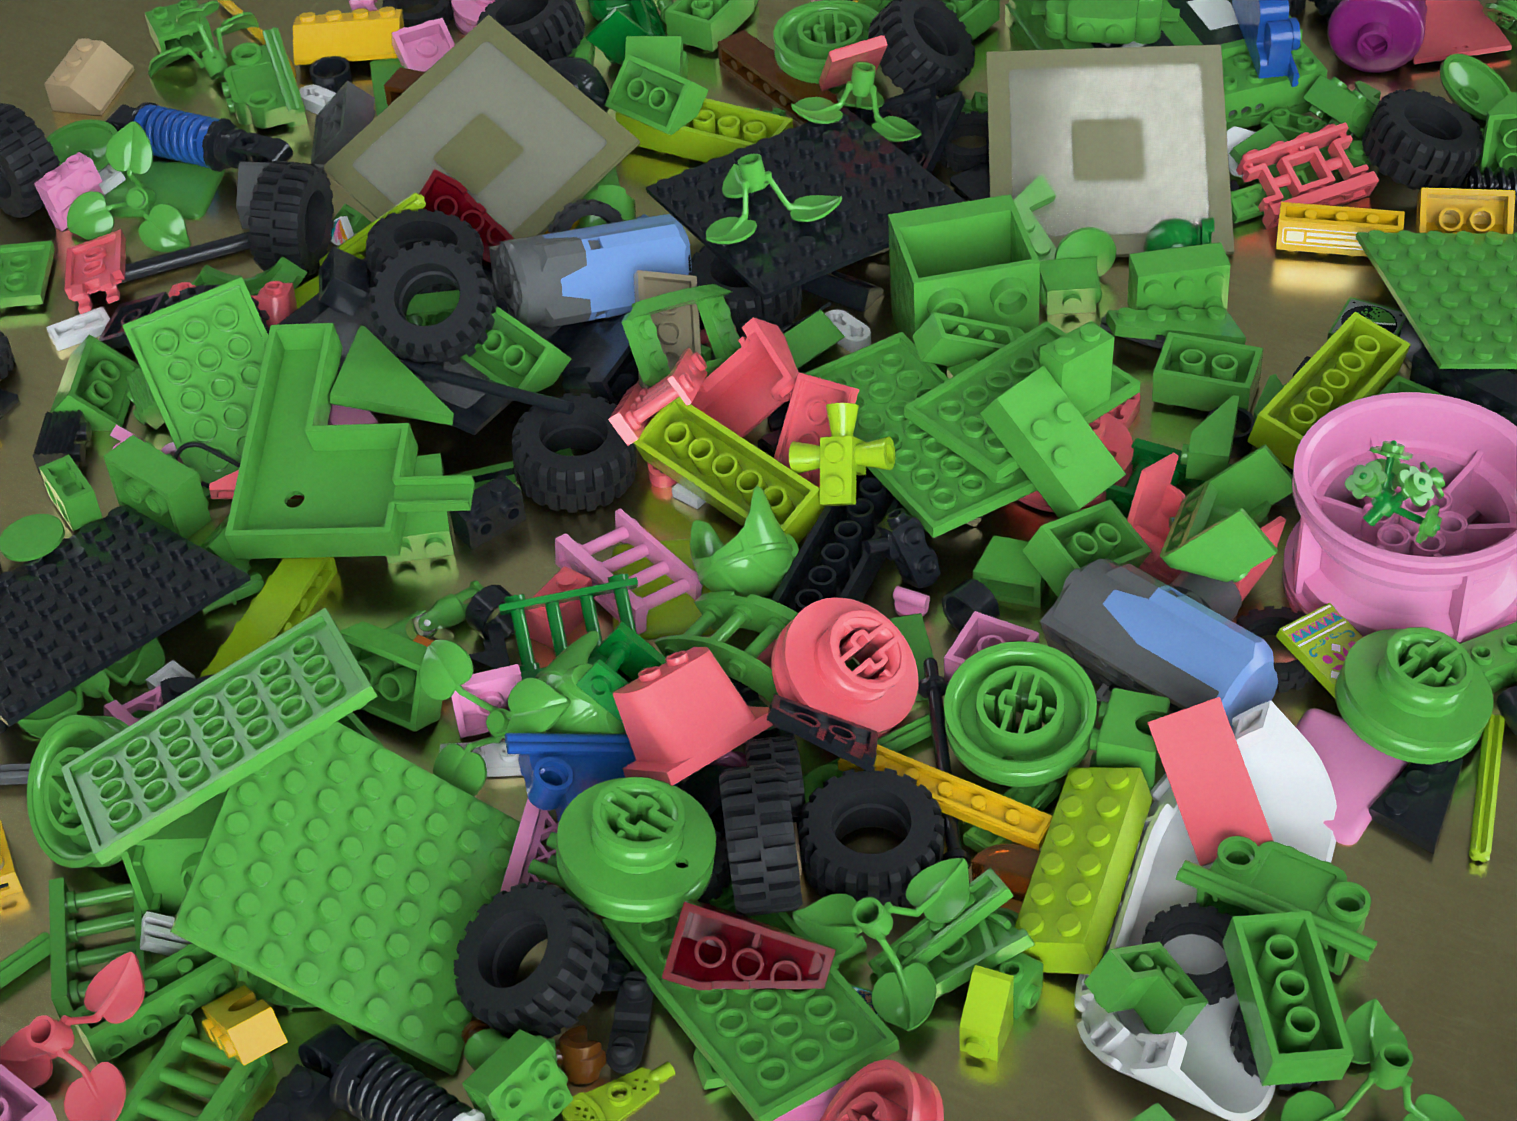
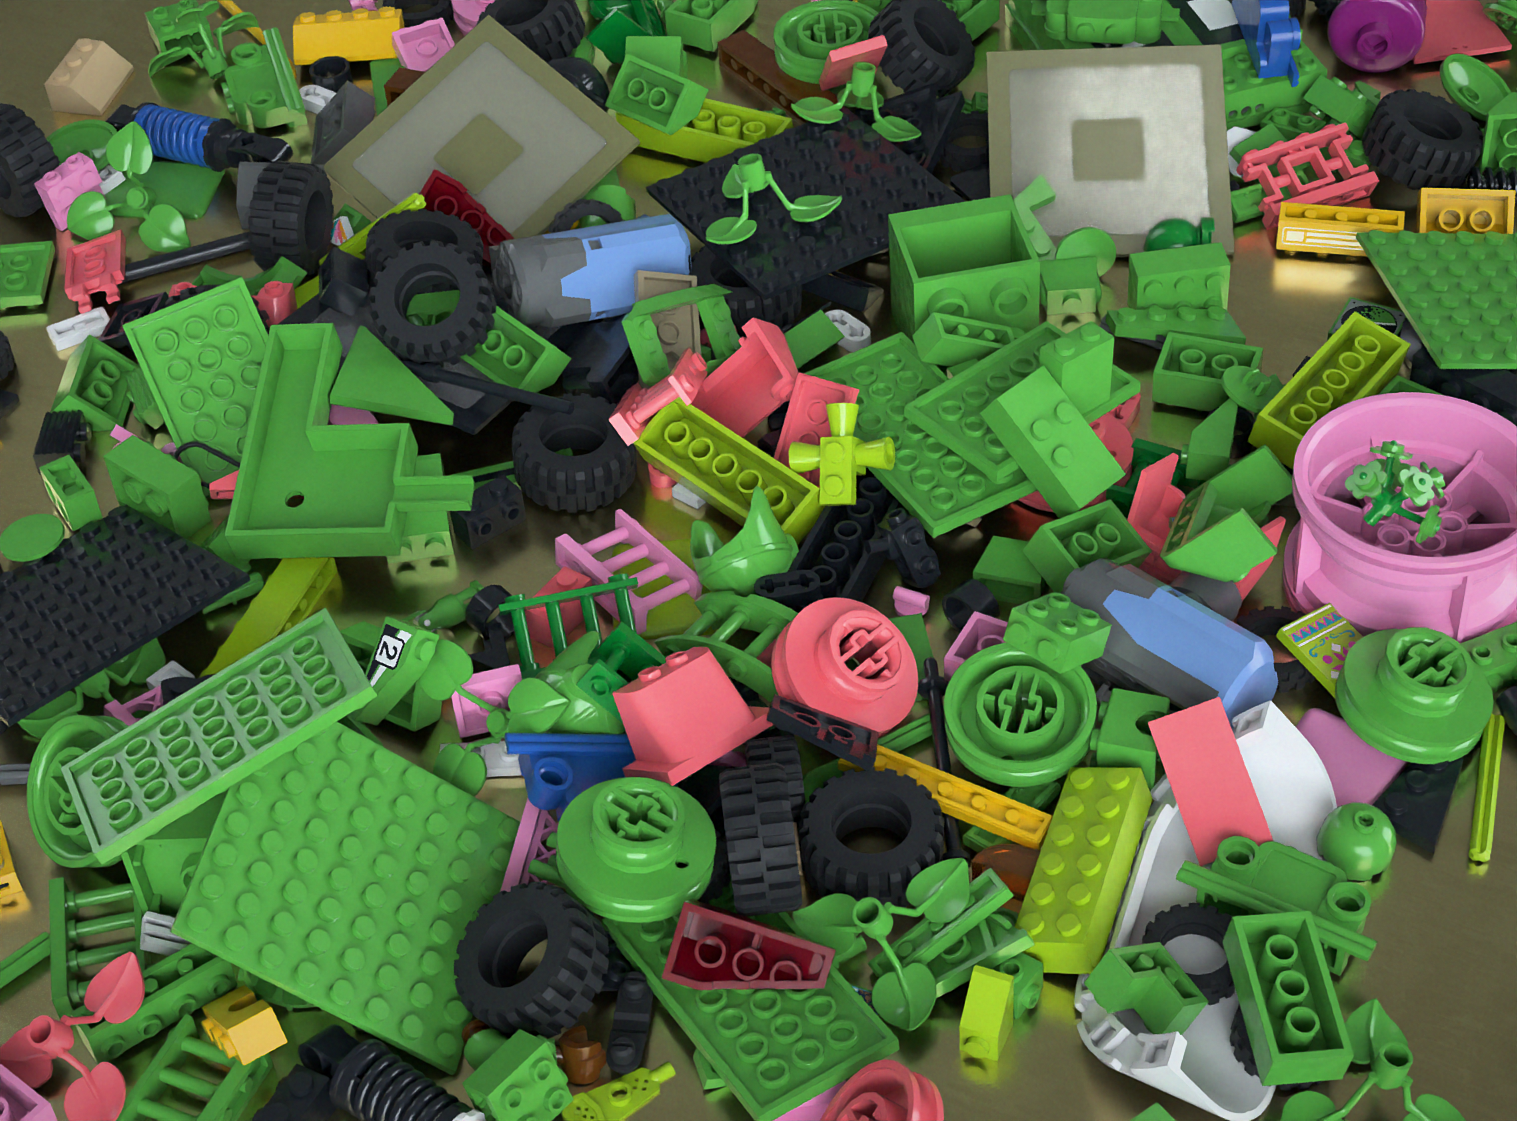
(395, 666): none -> bright green slope
(788, 587): none -> black beam
(1057, 632): none -> bright green brick
(1248, 387): none -> bright green piece
(1357, 840): none -> bright green cylinder

